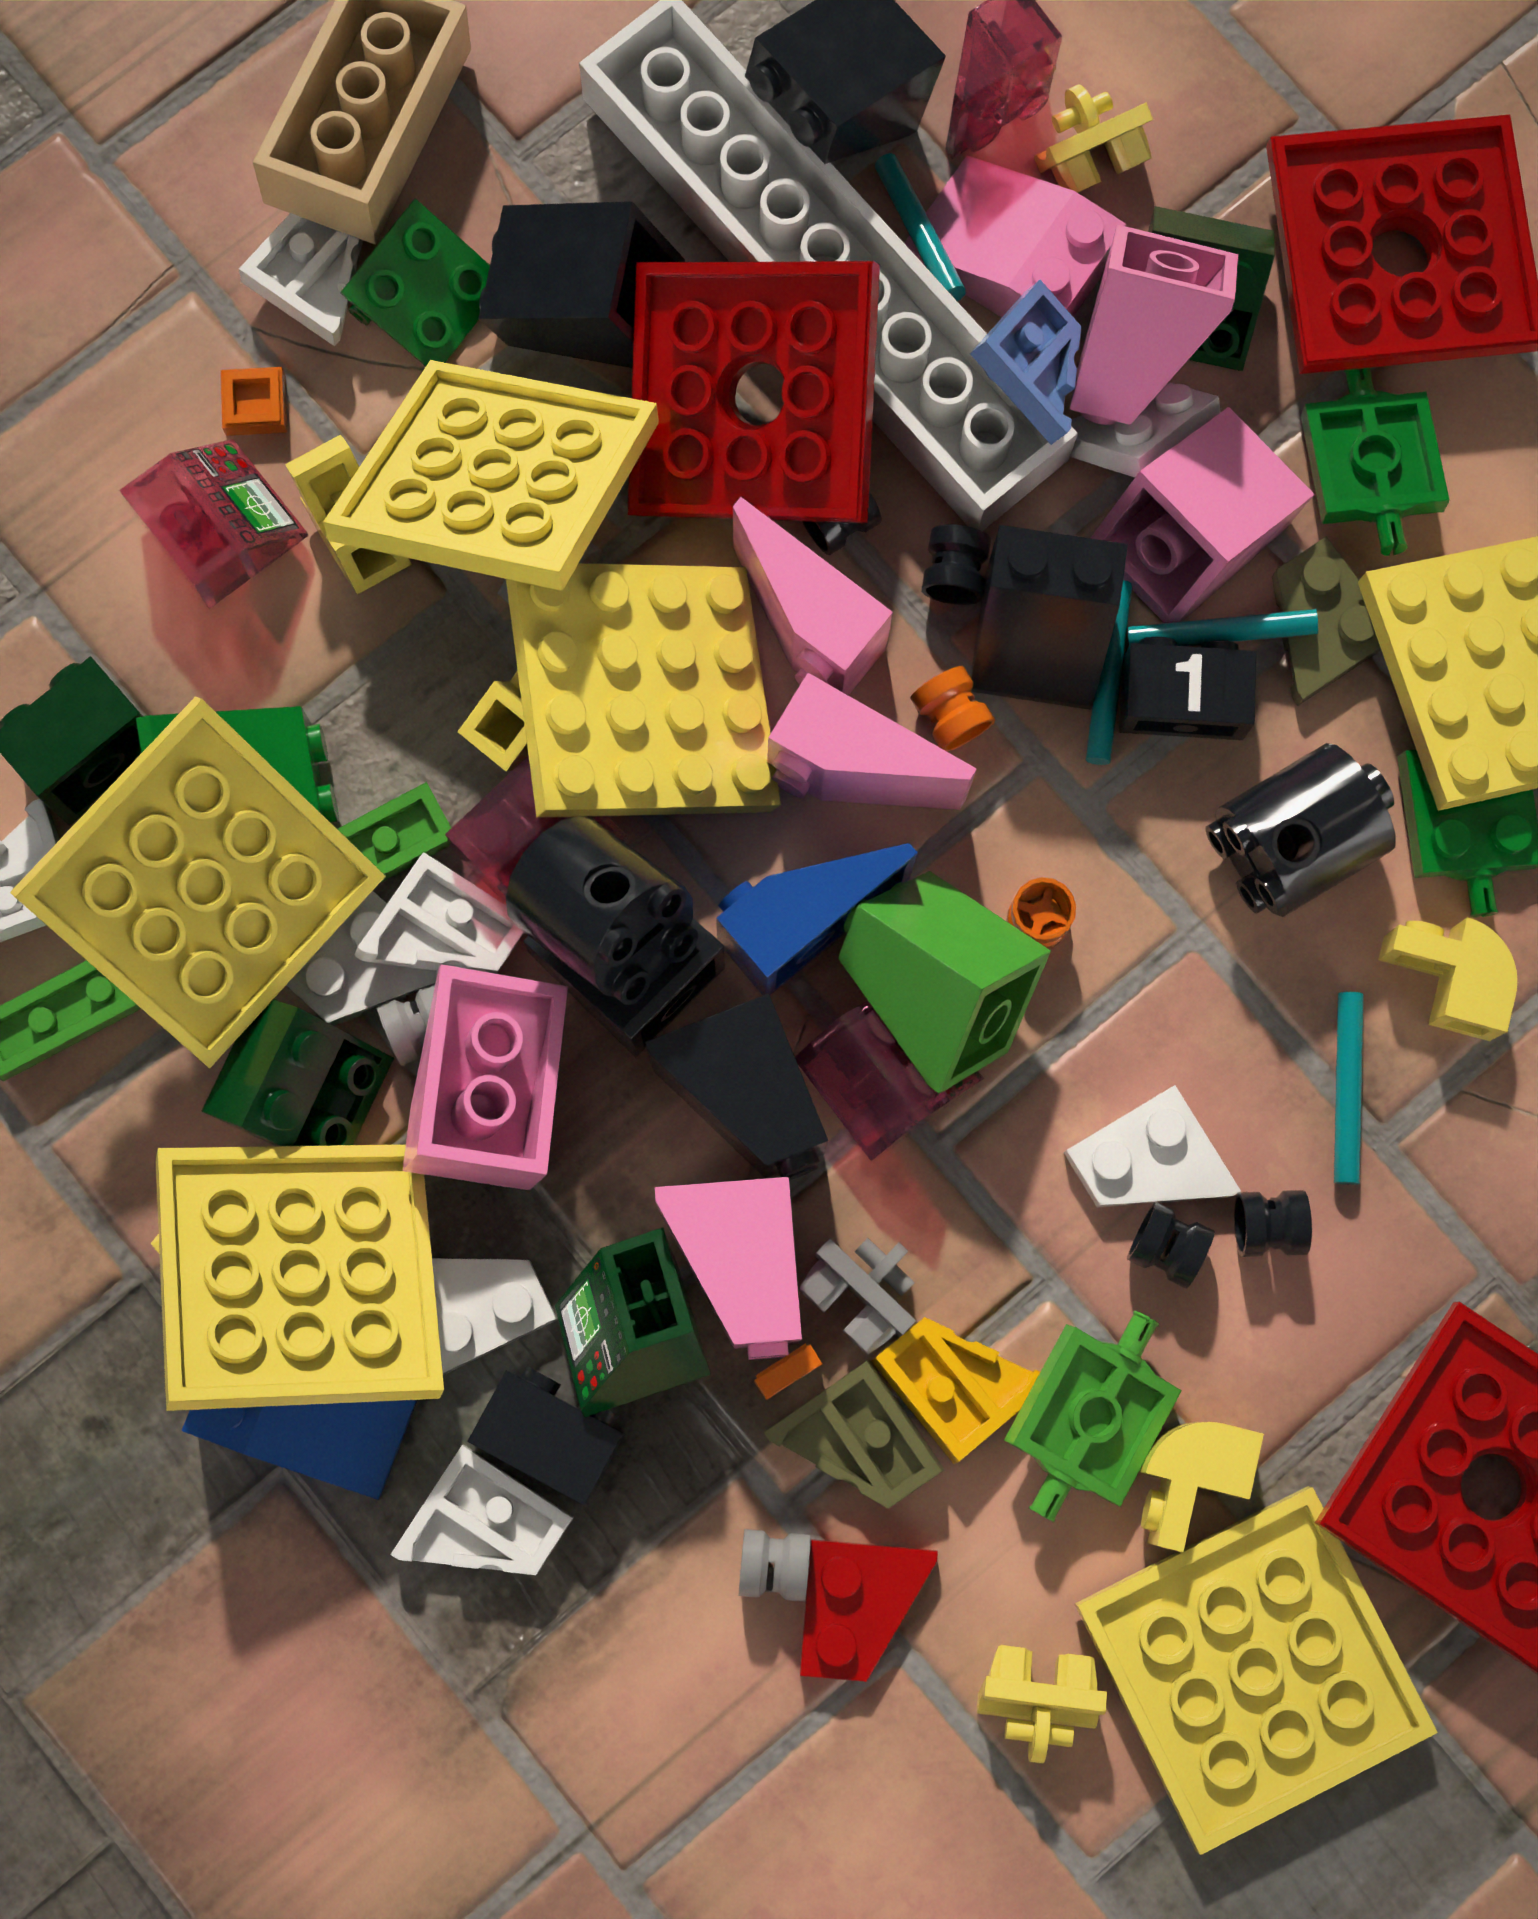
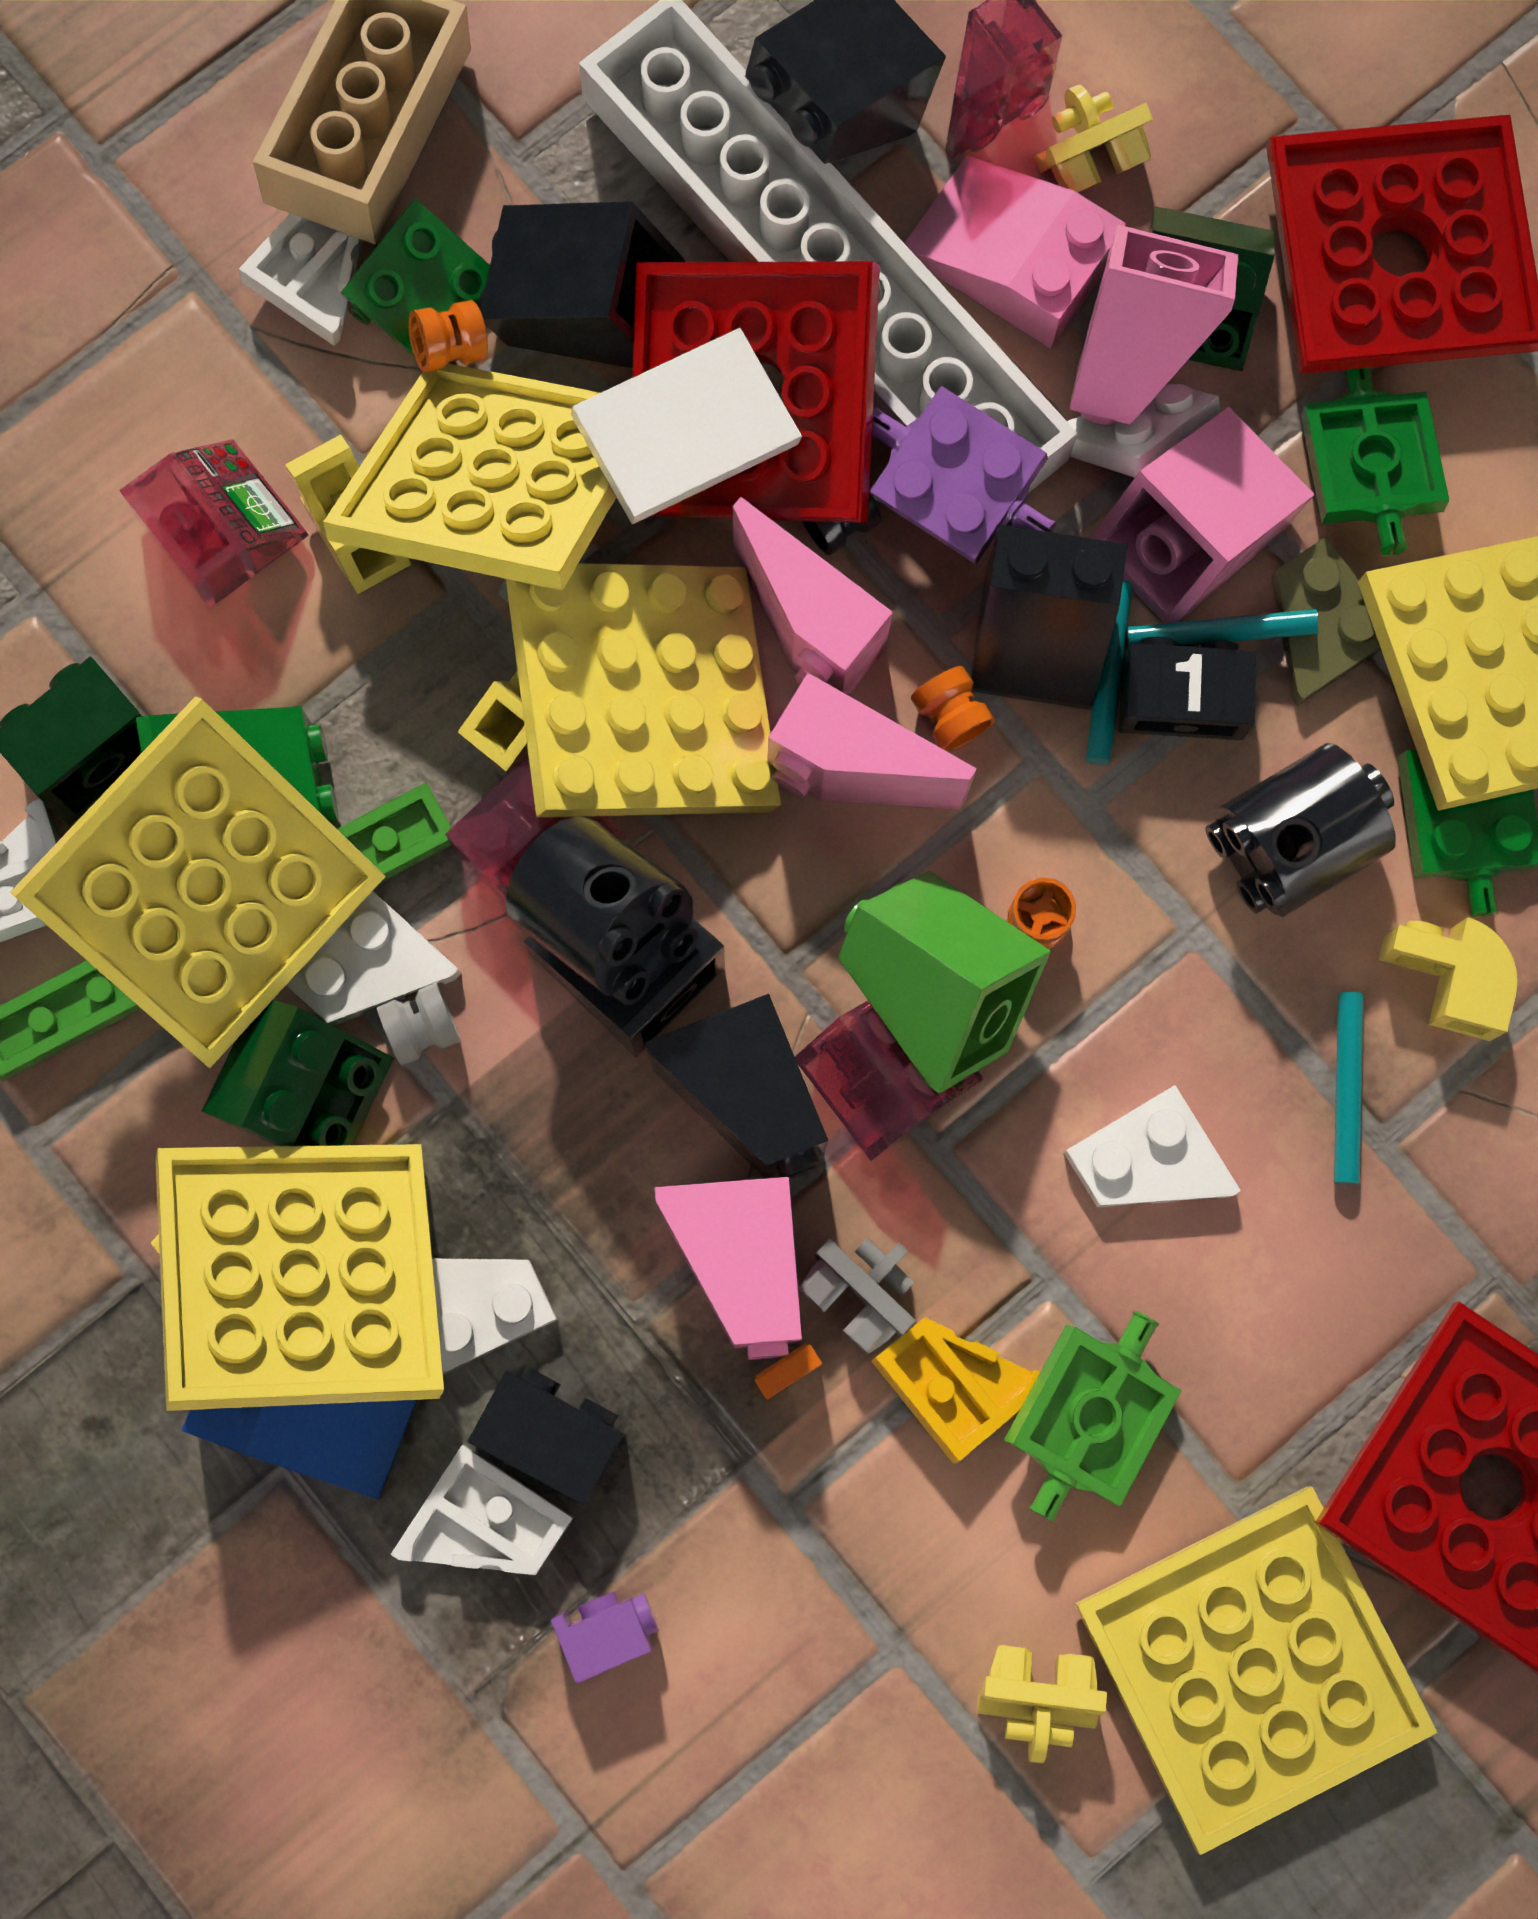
(253, 401): orange tile -> none
(440, 921): white wing -> none
(448, 336): none -> orange wheel
(487, 1079): bright pink slope -> none
(606, 1634): none -> medium lavender brick
(630, 1325): dark green slope -> none
(685, 425): none -> white tile
(790, 1565): light grey wheel -> none
(801, 912): blue slope -> none
(857, 1604): red wing -> none
(860, 1437): olive wing -> none
(918, 224): teal bar -> none
(956, 563): black wheel -> none
(958, 474): none -> medium lavender plate
(1033, 358): medium blue wing -> none
(1184, 1251): black wheel -> none
(1190, 1458): light yellow brick -> none
(1275, 1223): black wheel -> none

